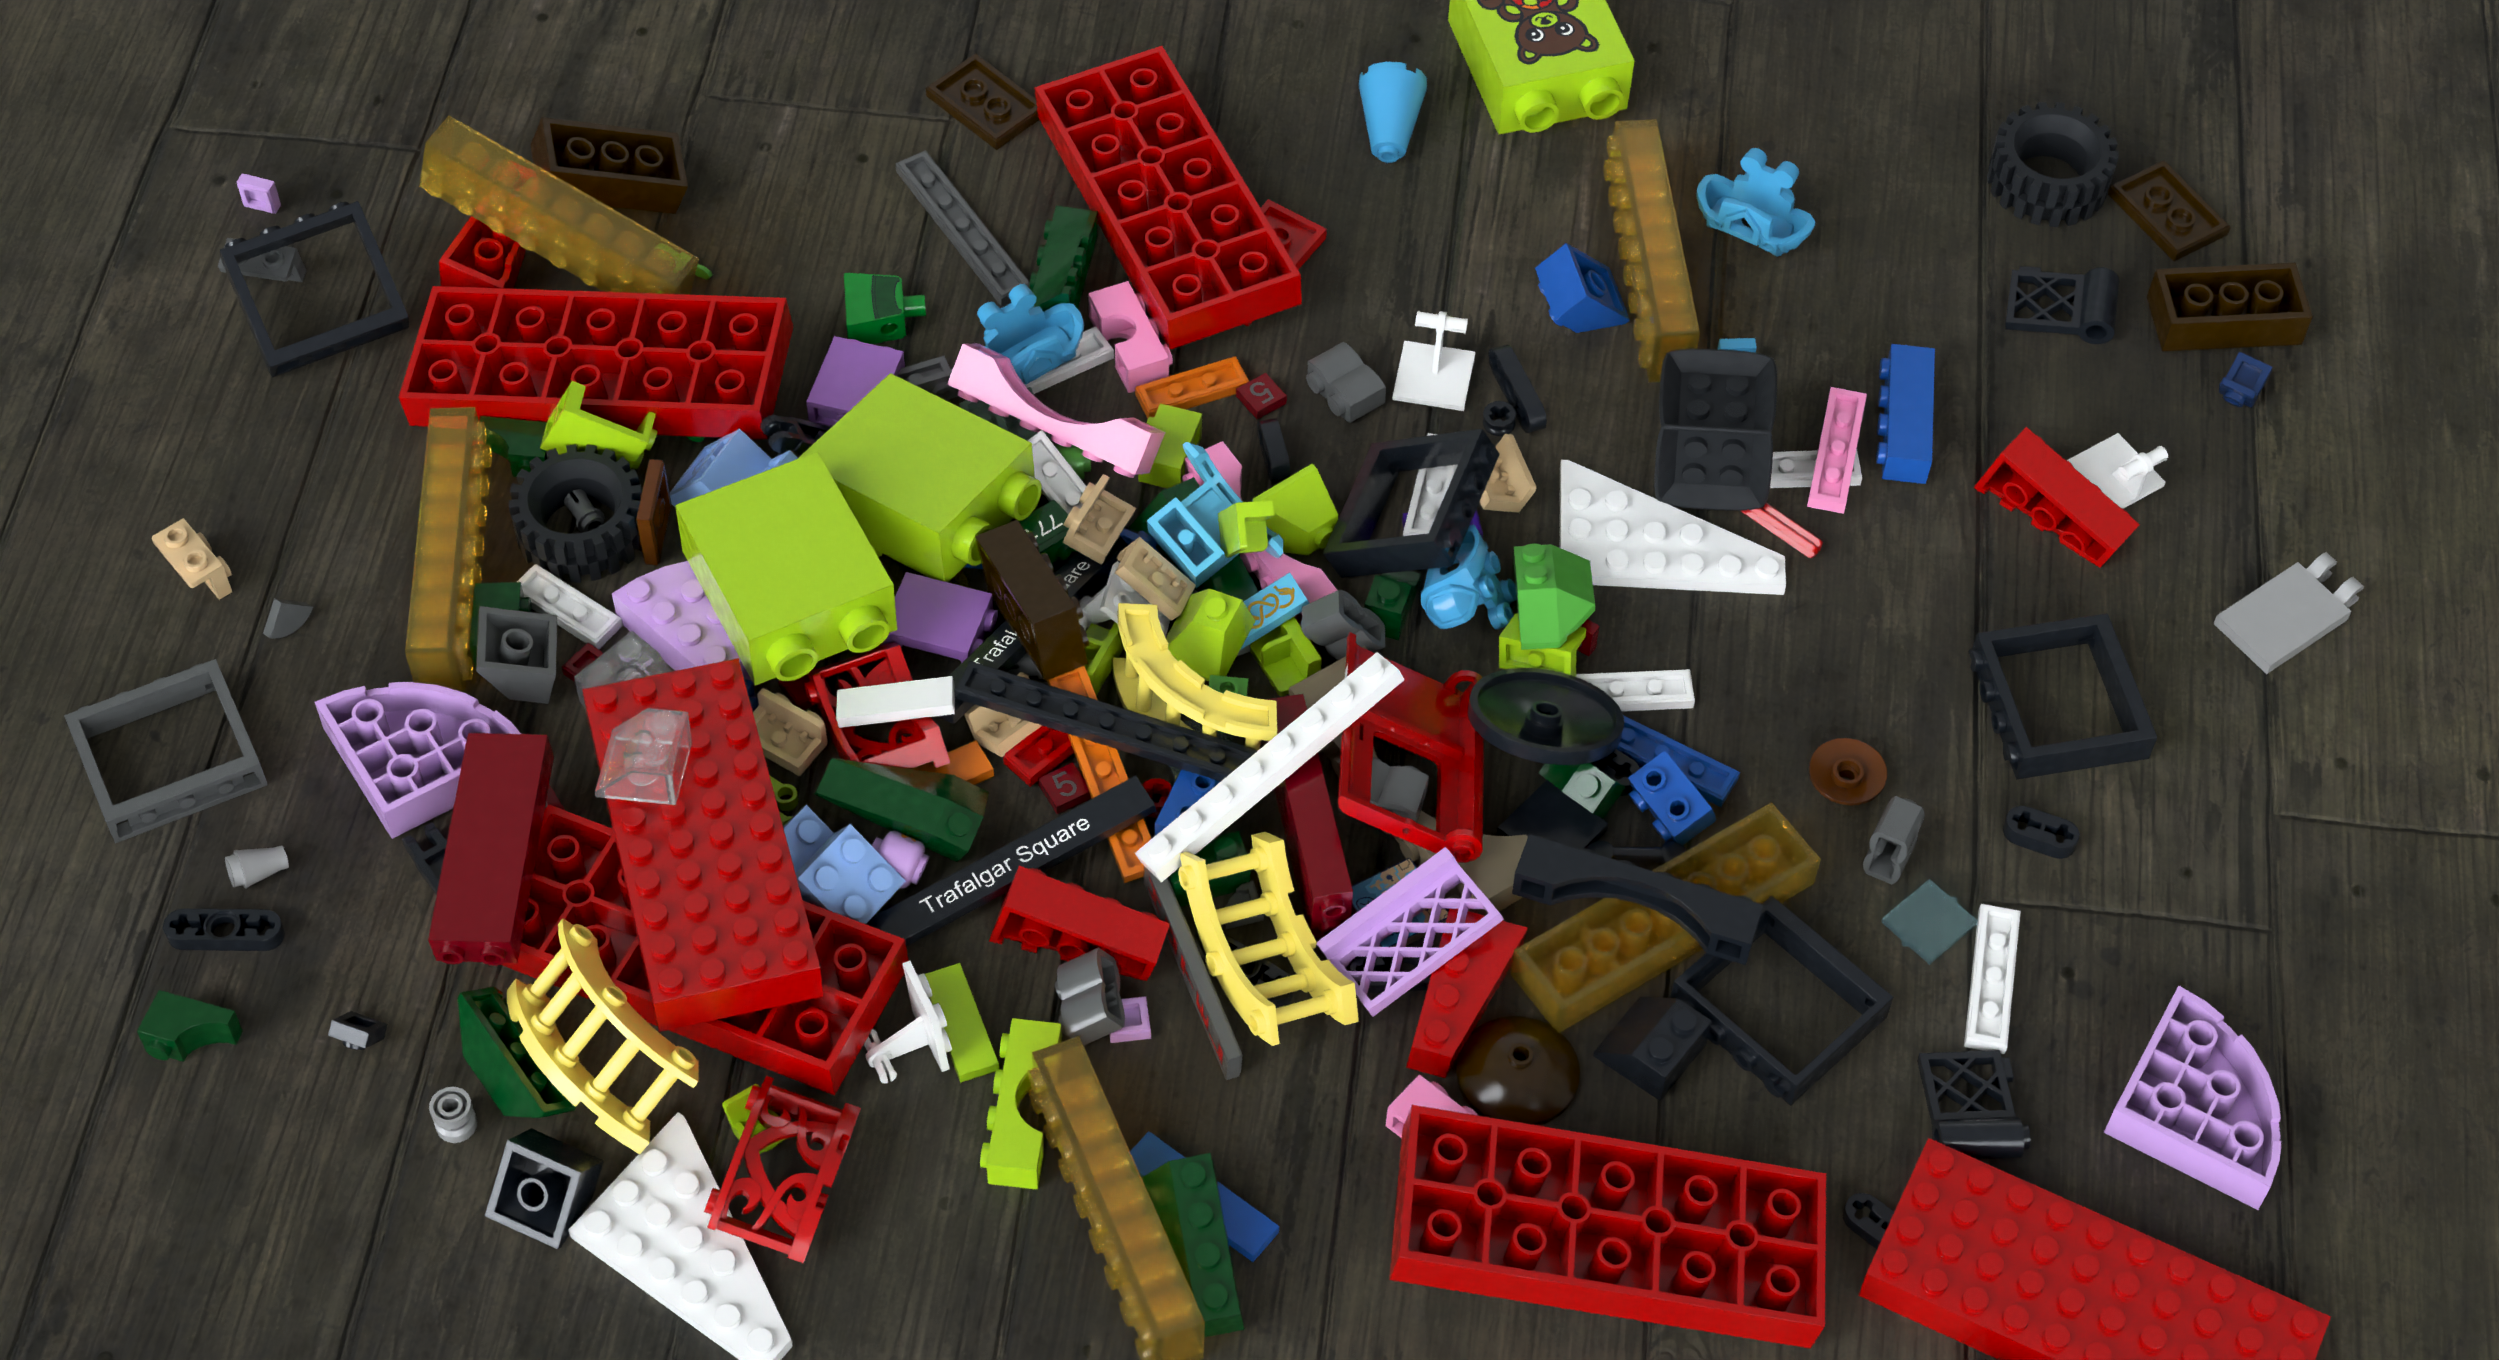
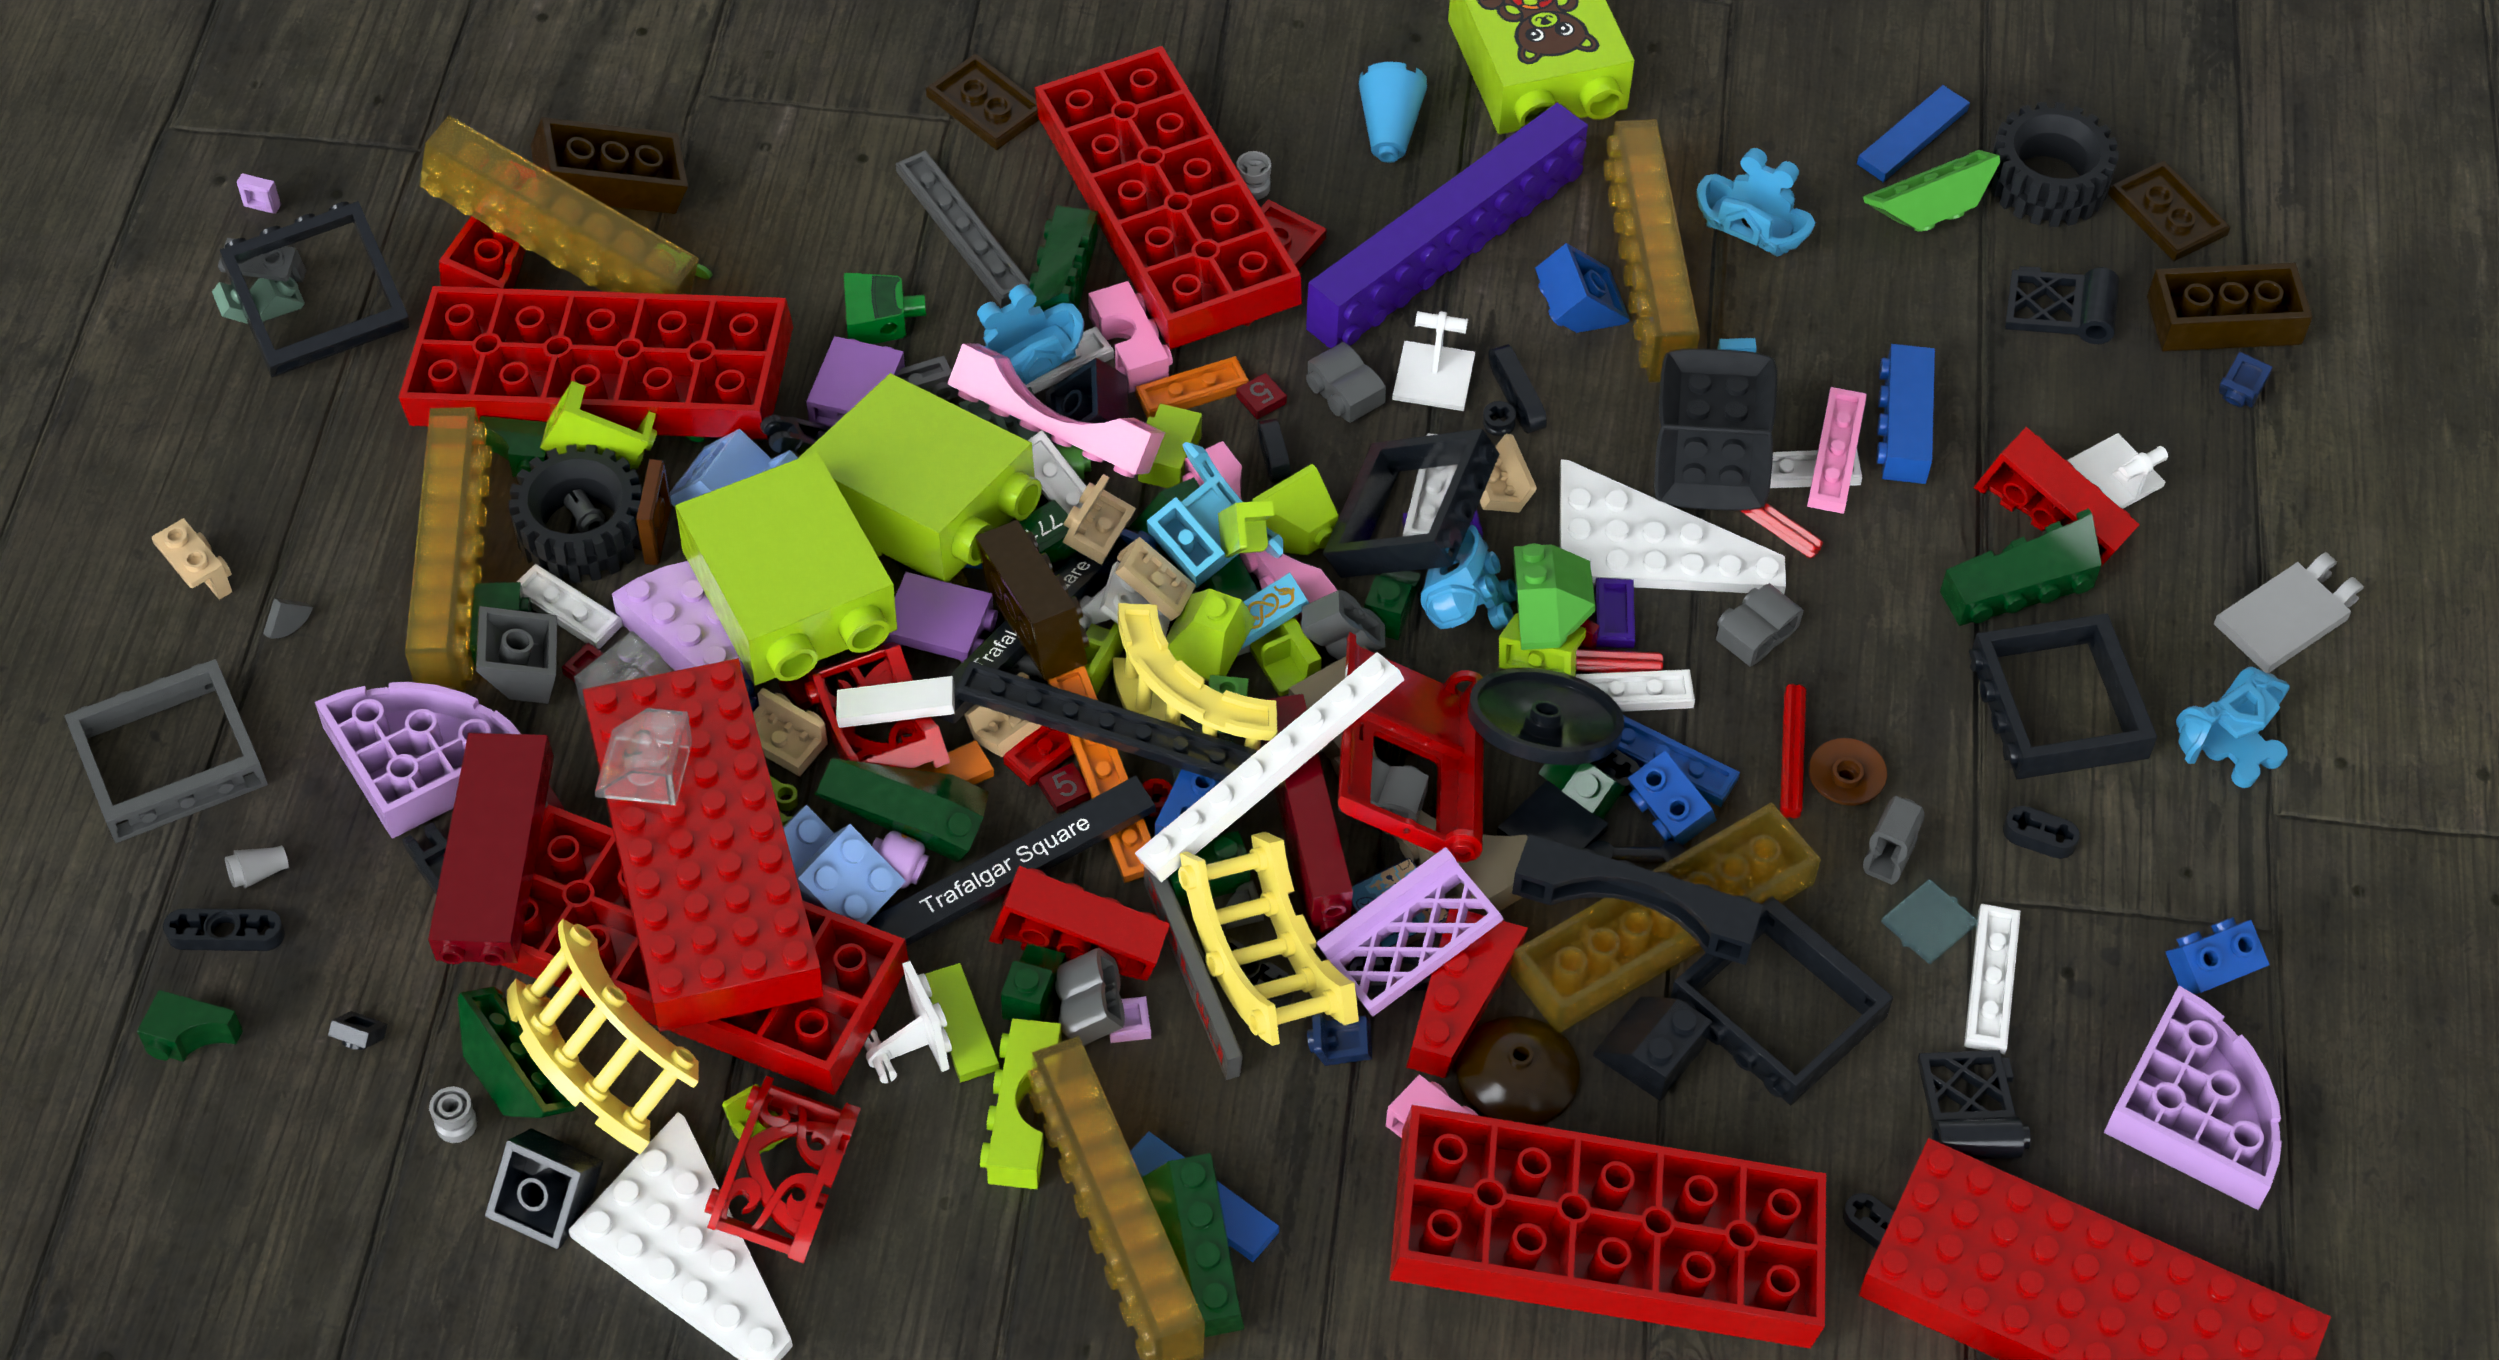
(270, 297): none -> sand green slope
(1031, 984): none -> dark green arch
(1091, 394): none -> black slope
(1255, 171): none -> light grey wheel
(1339, 1042): none -> dark blue bracket
(1446, 227): none -> dark purple brick
(1615, 612): none -> dark purple tile
(1617, 661): none -> red axle
(1758, 624): none -> dark grey brick
(1793, 751): none -> red axle
(1913, 133): none -> blue tile
(1938, 192): none -> bright green wedge
(2025, 572): none -> dark green wedge
(2217, 957): none -> blue brick
(2233, 726): none -> dark azure piece

